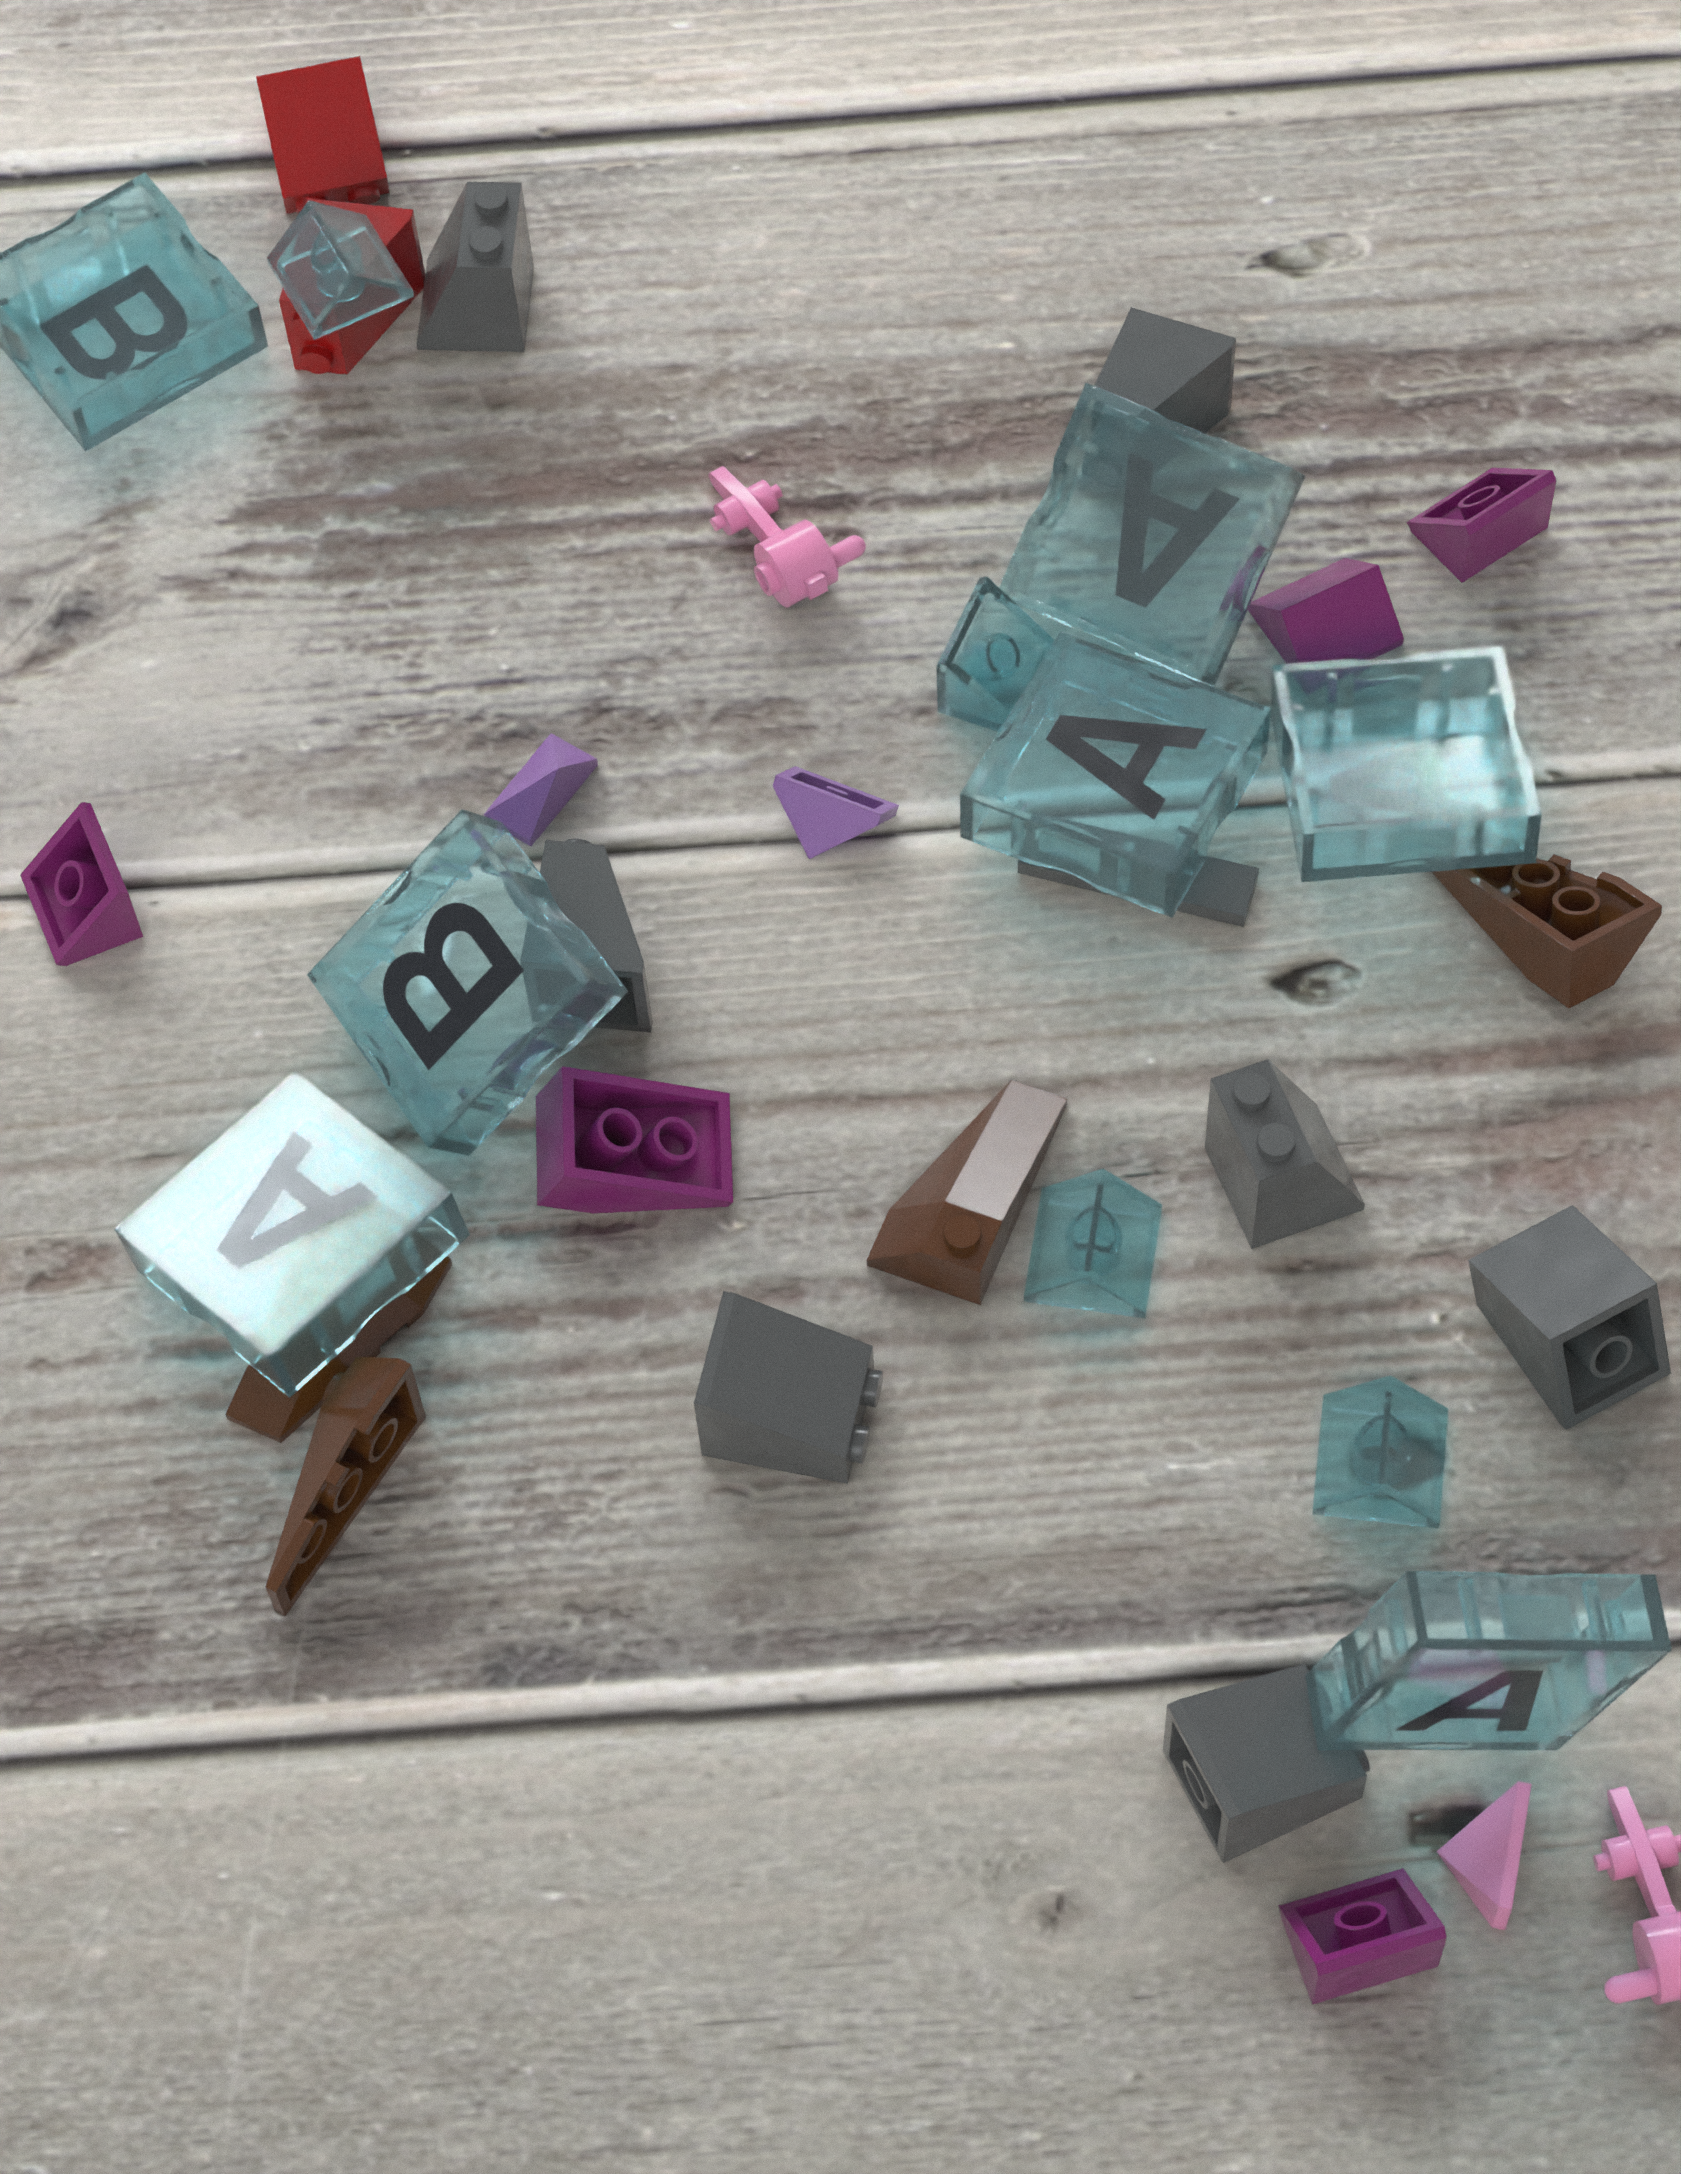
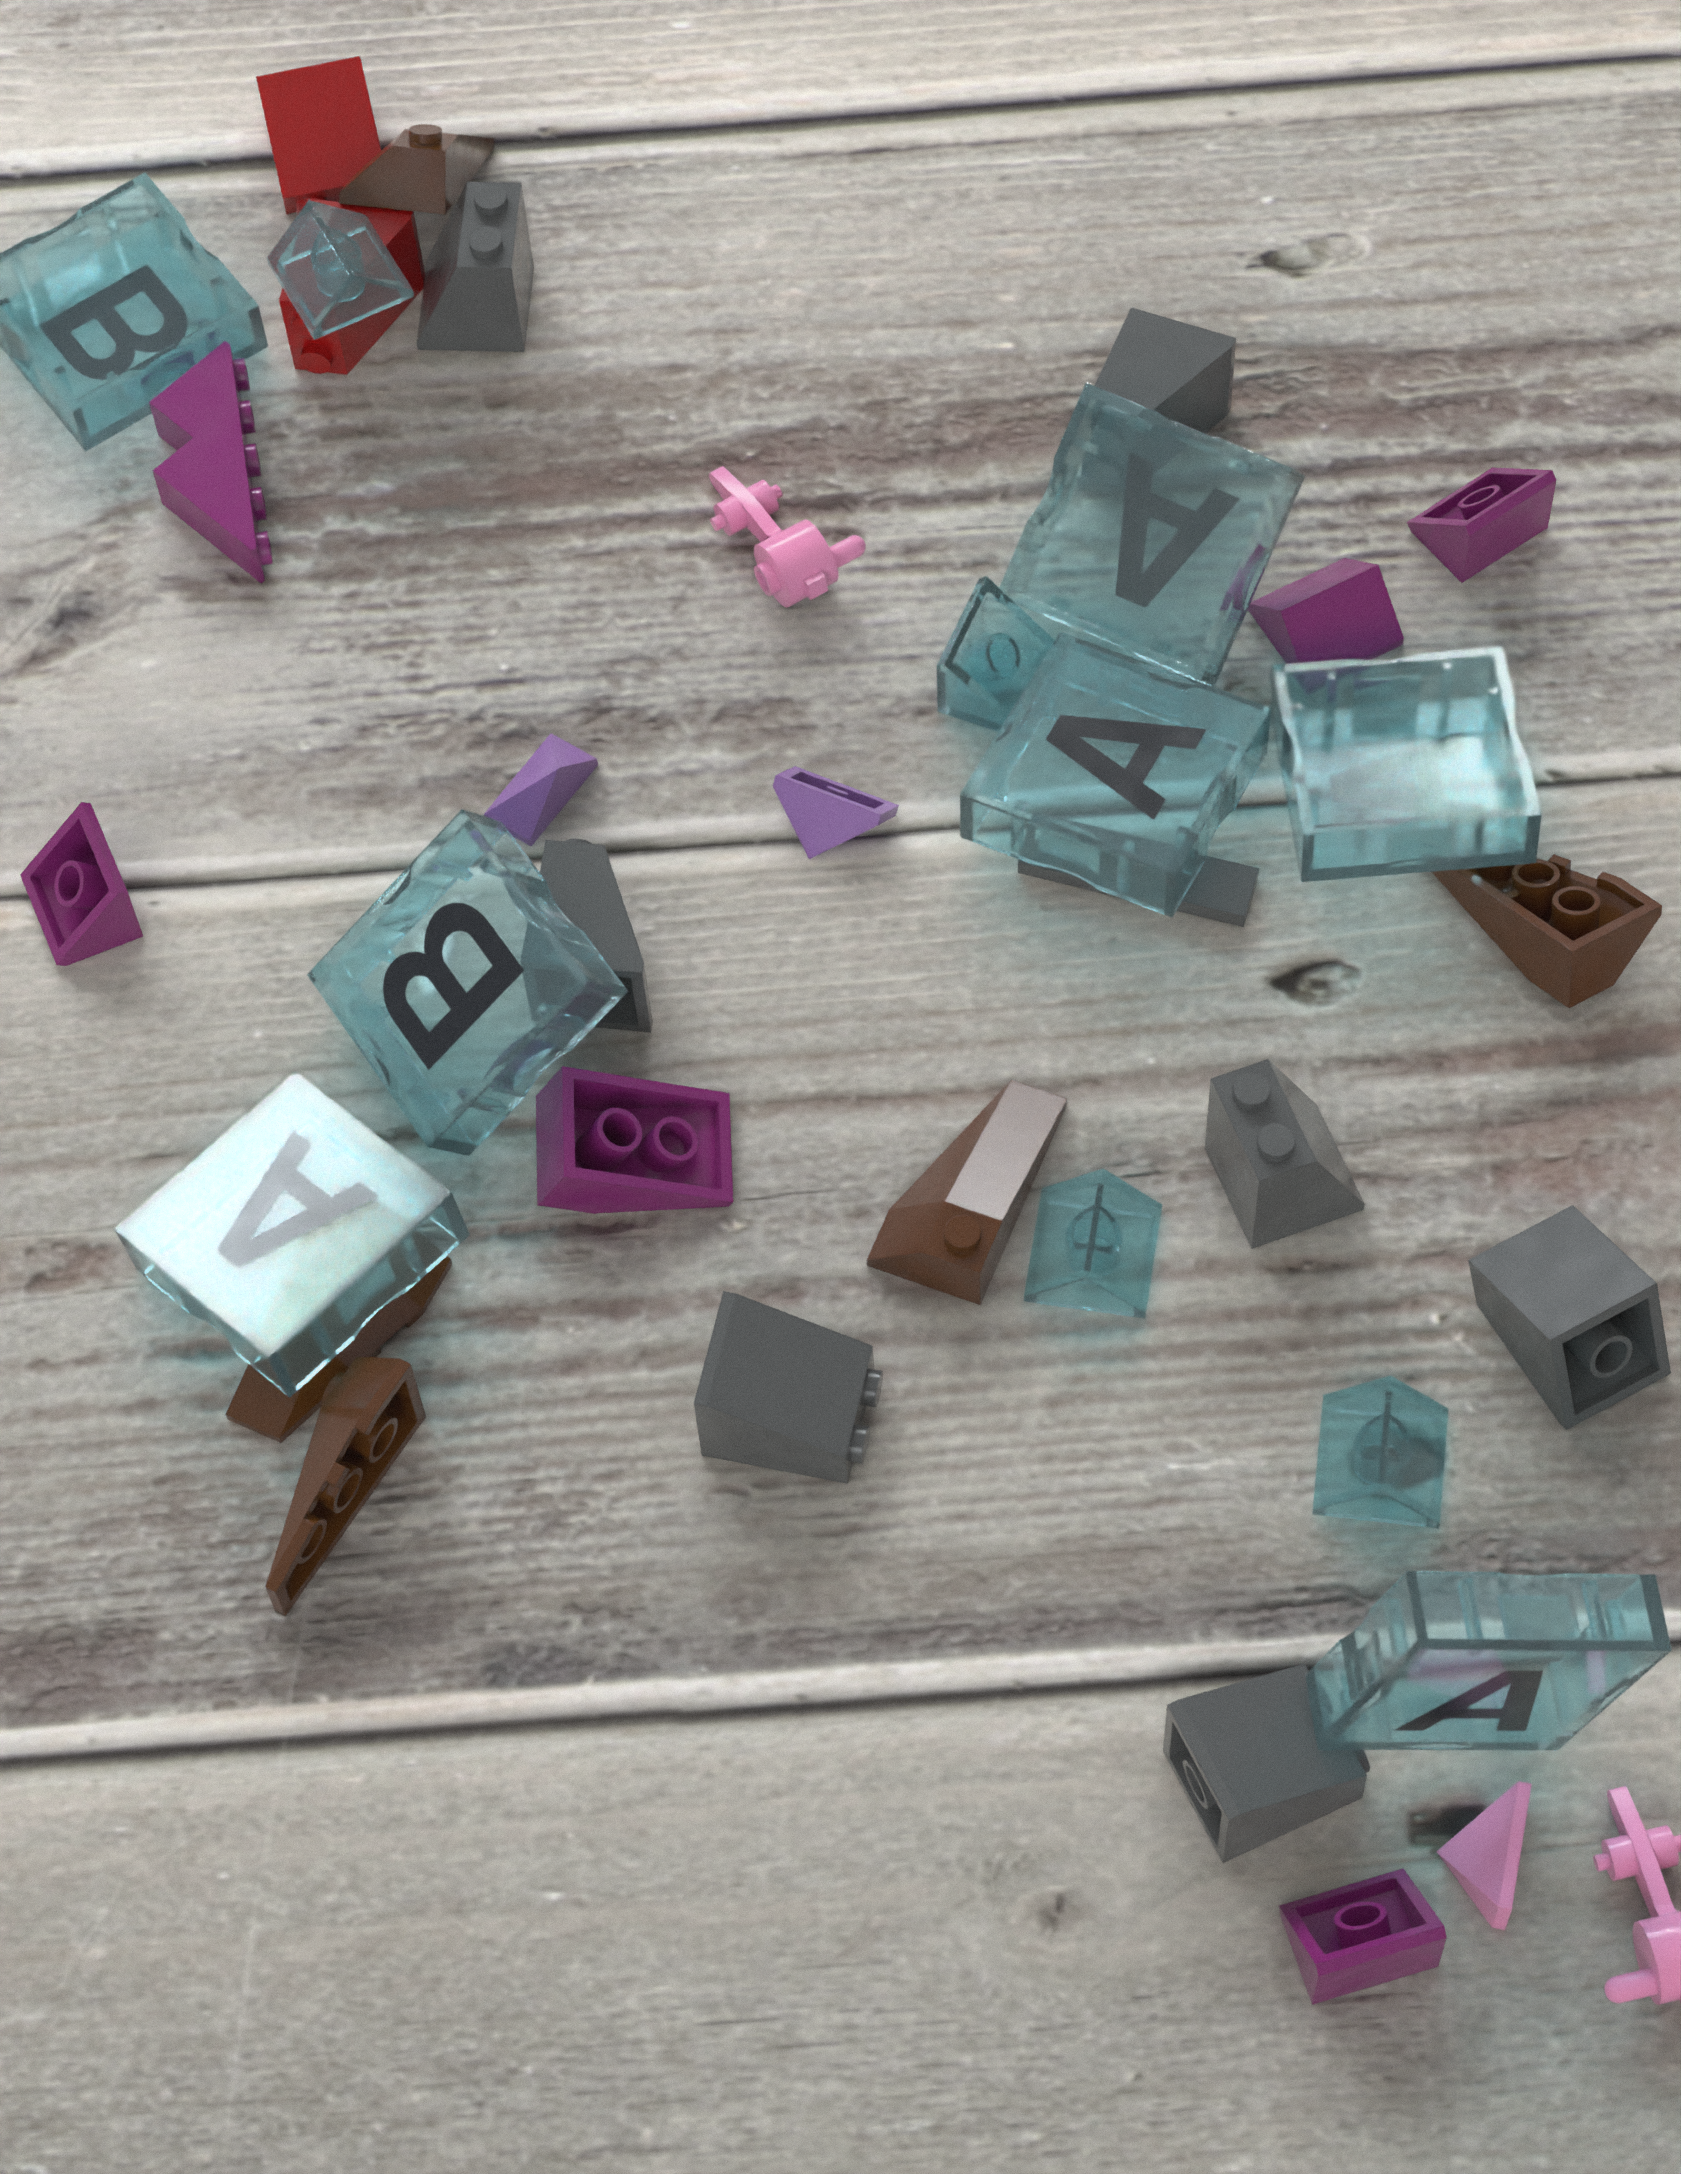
(213, 465): none -> magenta slope
(418, 171): none -> reddish brown wedge

